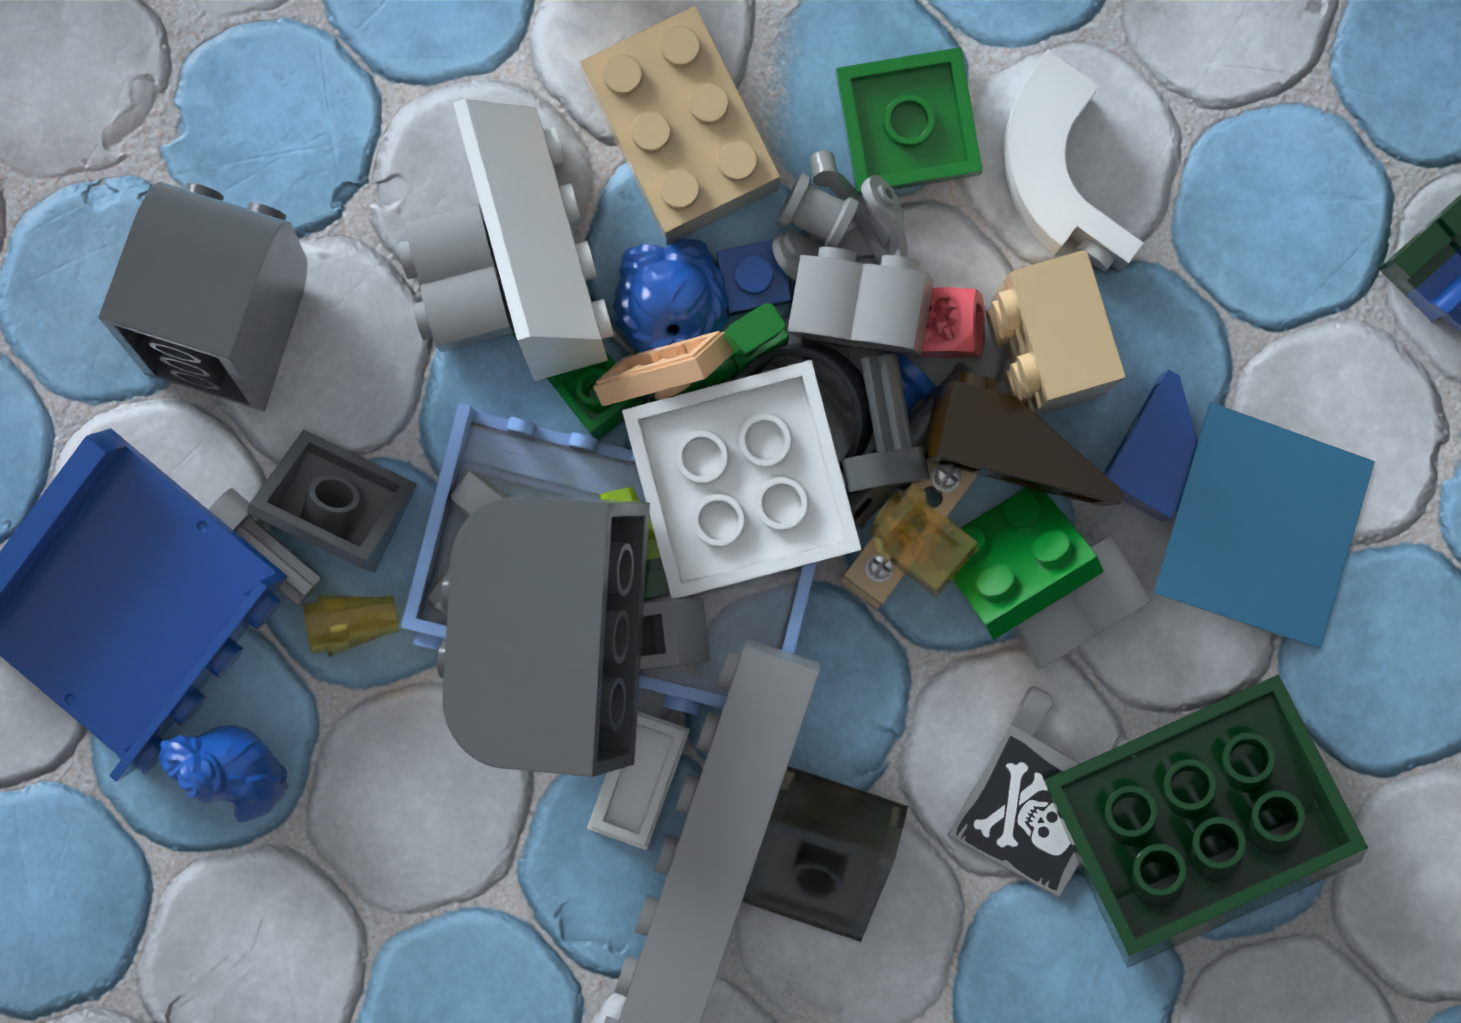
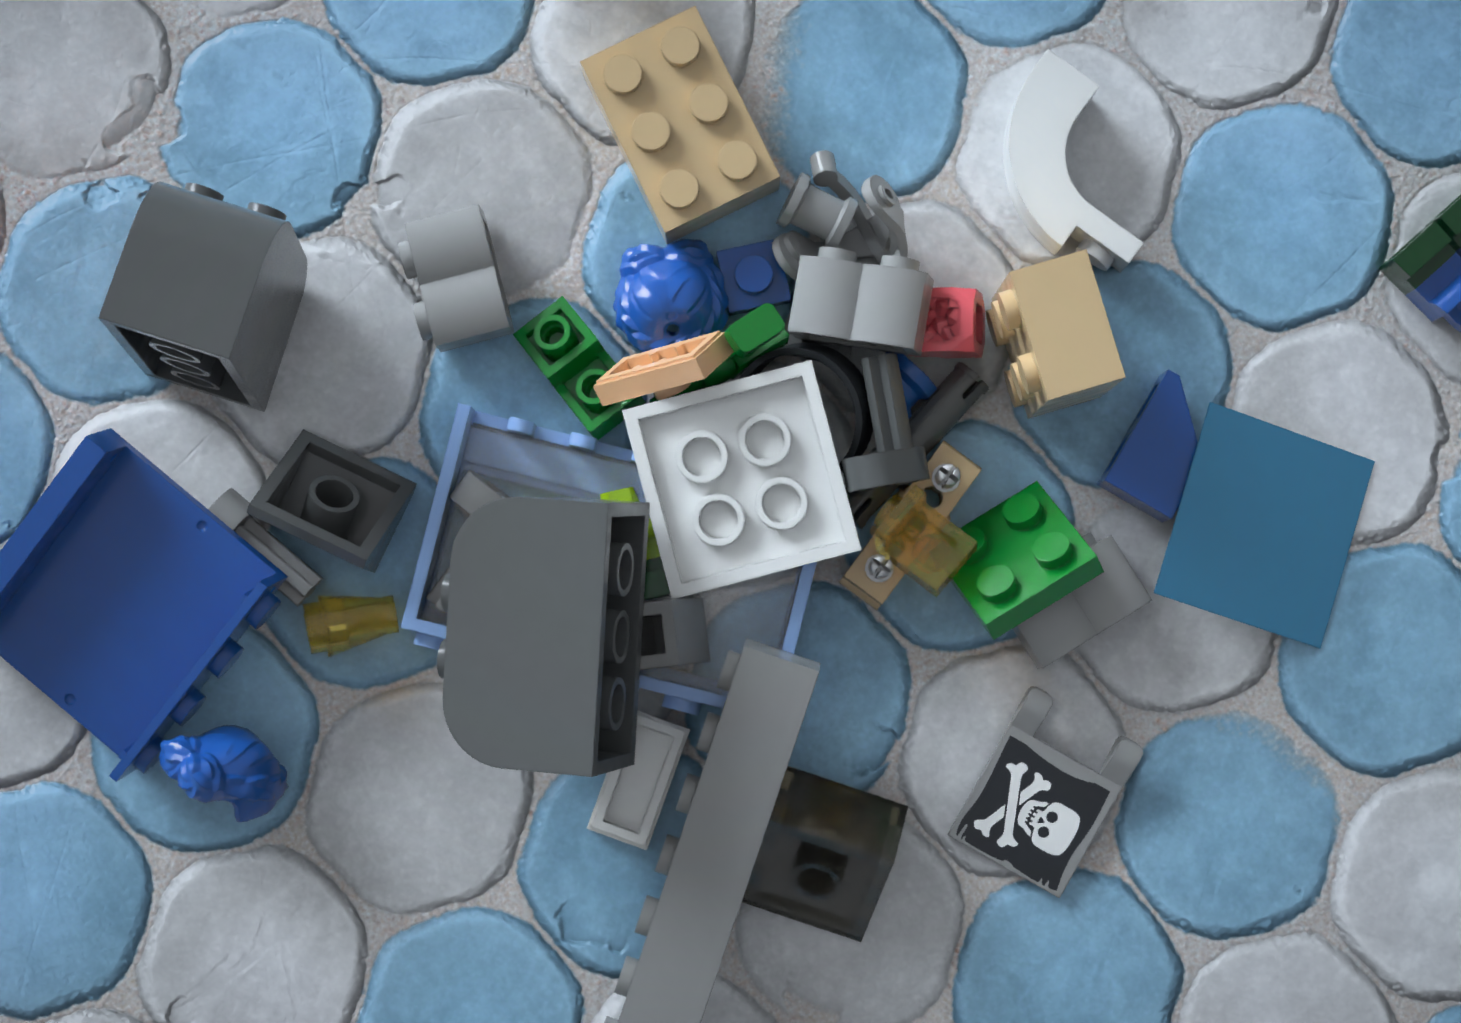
(533, 236): white slope -> none
(909, 119): green plate -> none
(1010, 443): dark brown slope -> none
(1205, 820): dark green slope -> none

